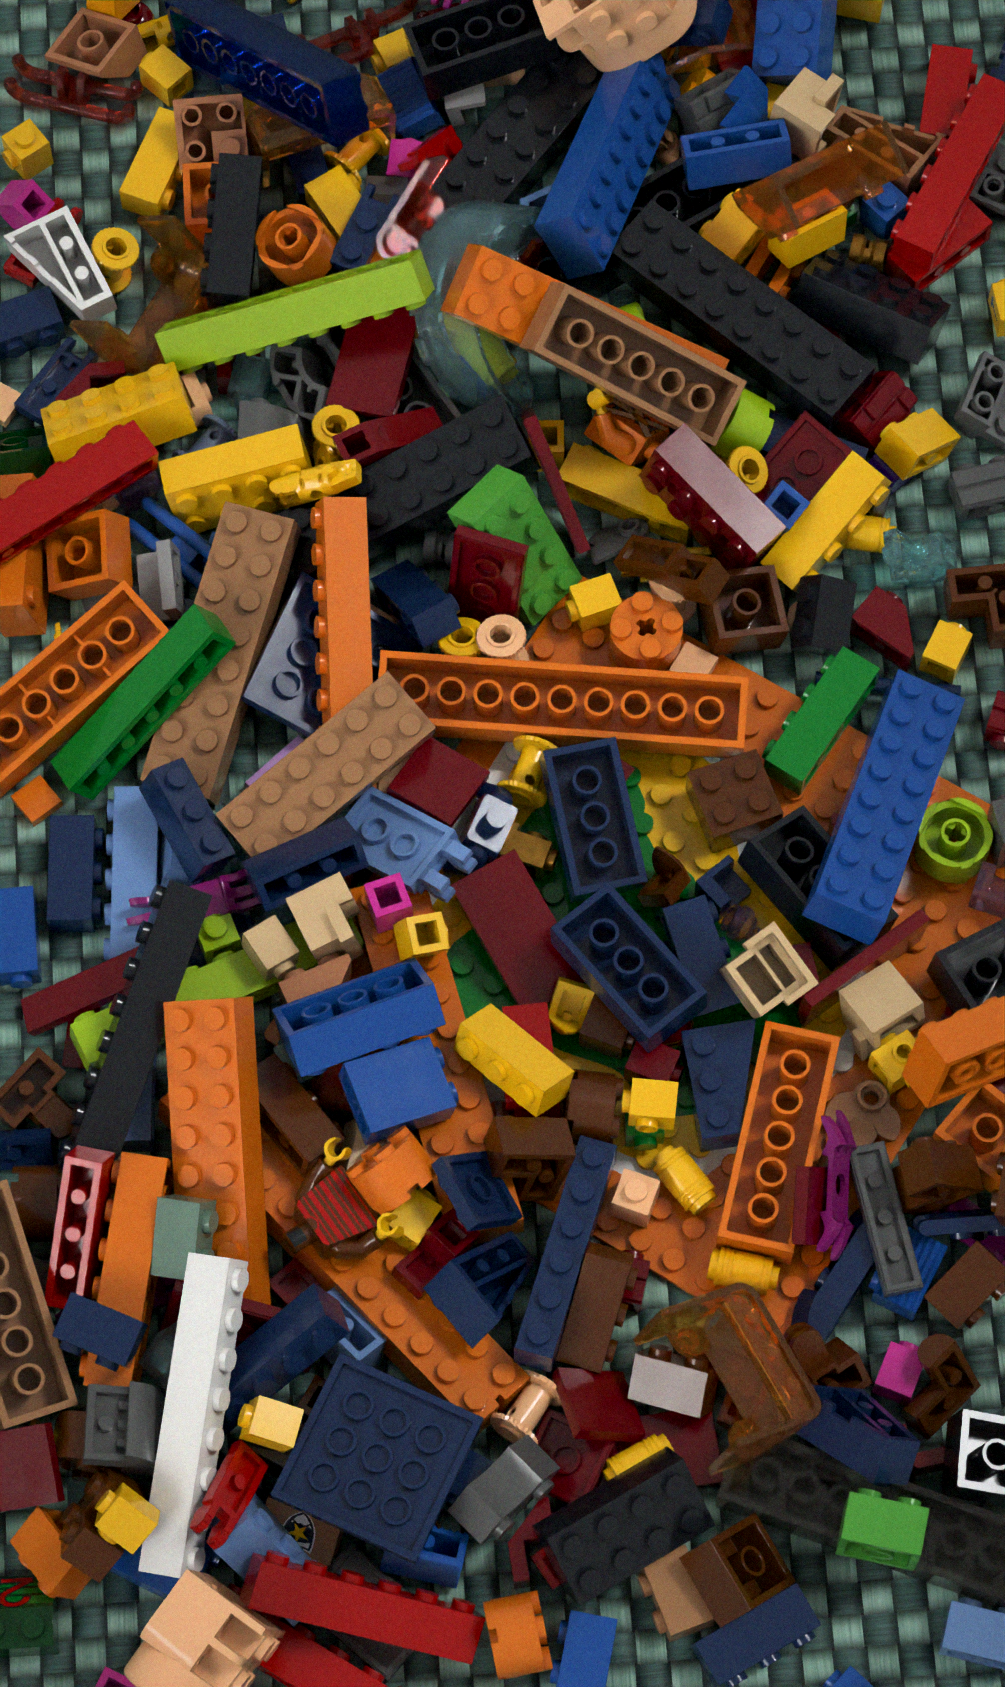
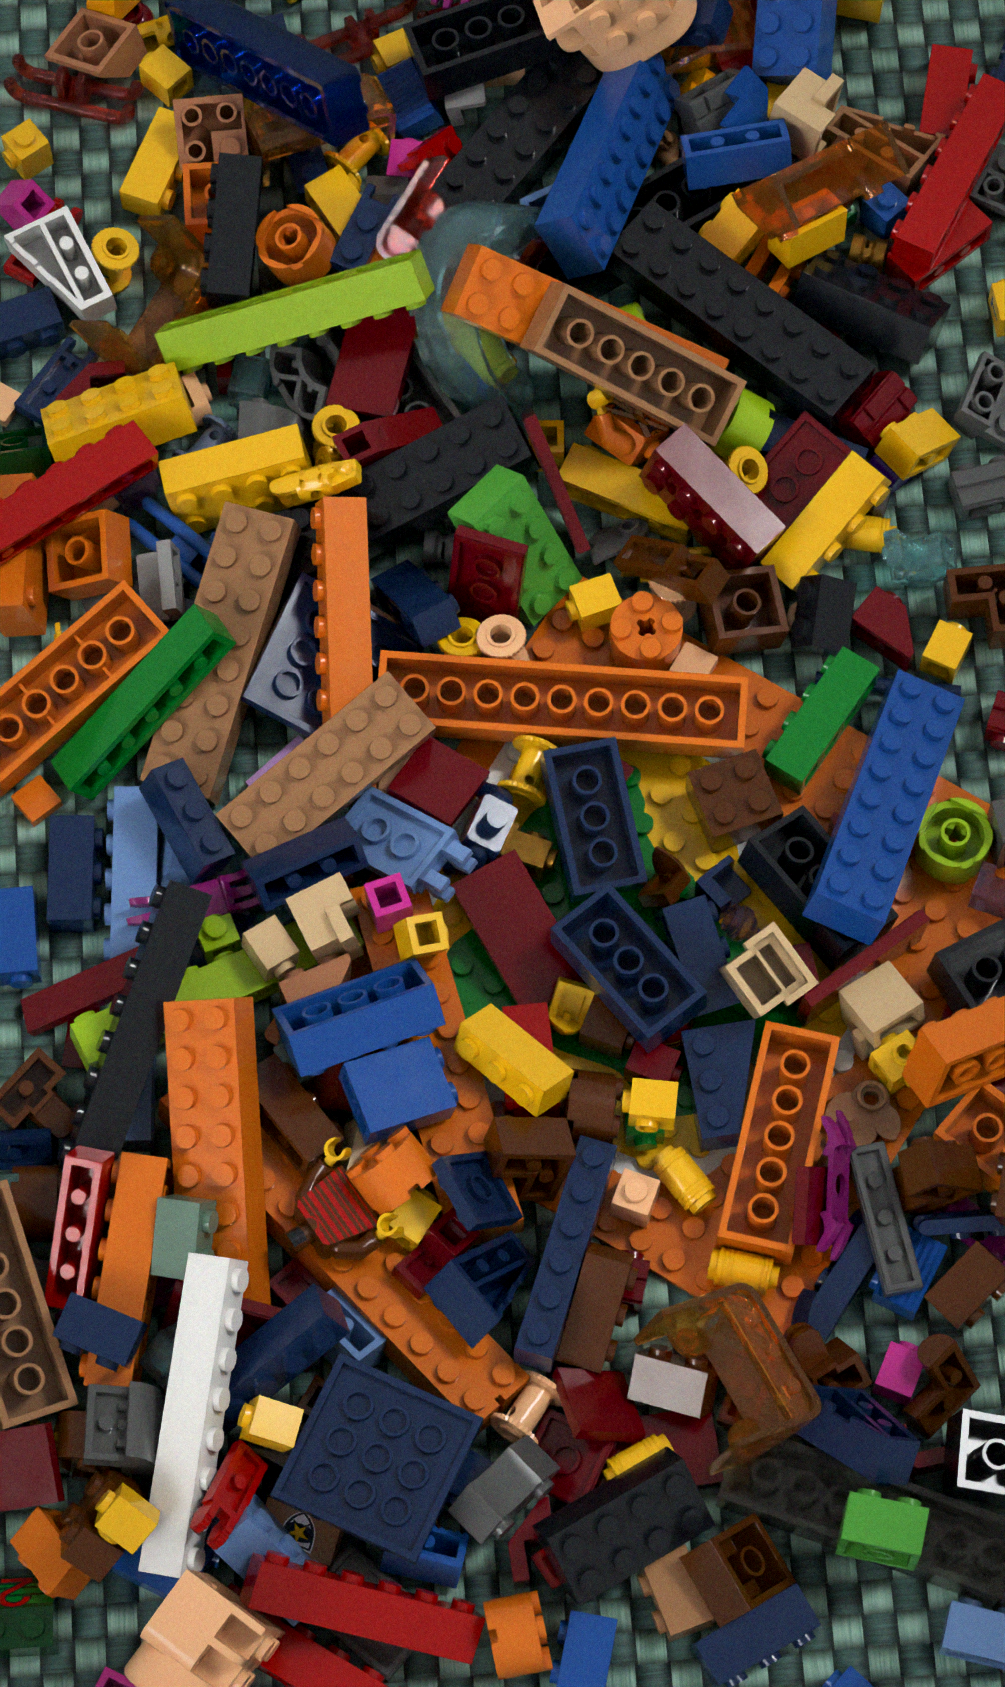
(785, 504): blue brick -> none

